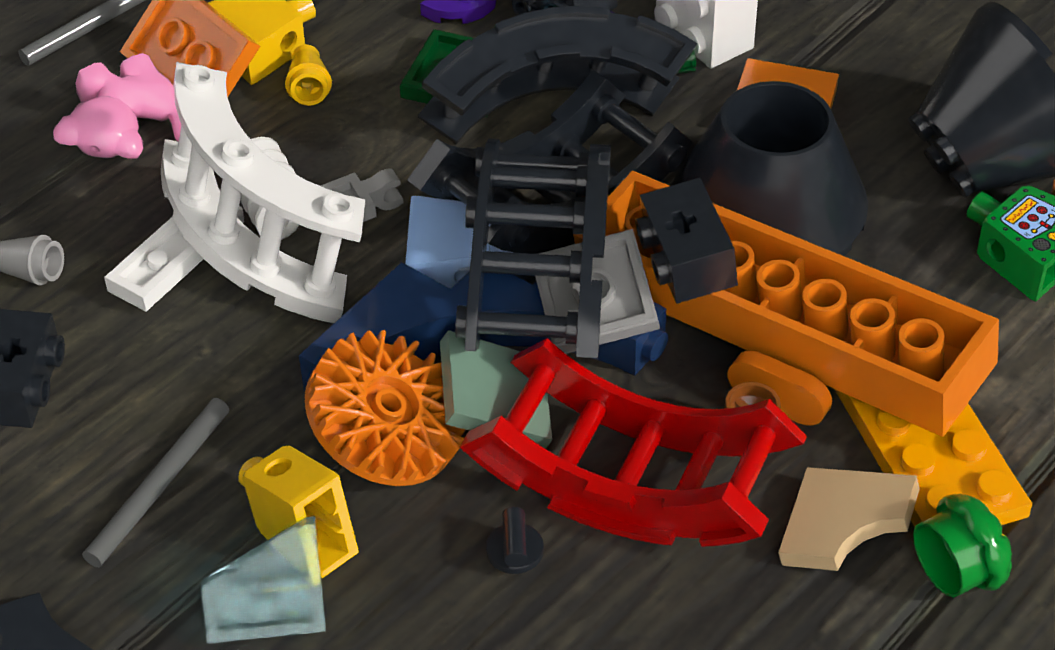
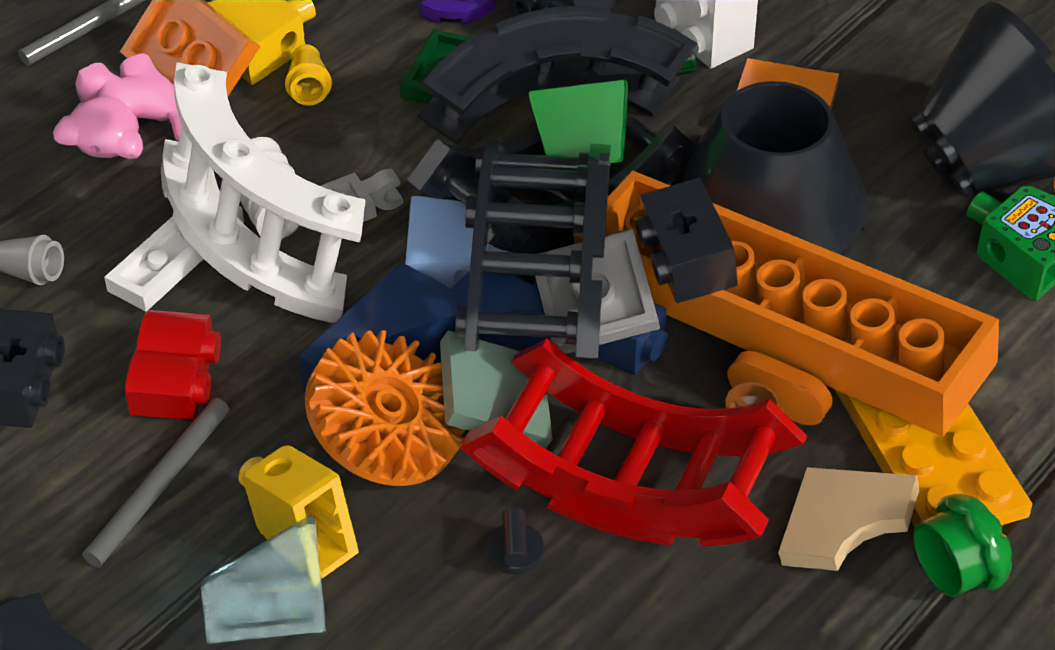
(172, 365): none -> red brick
(582, 116): none -> green torso

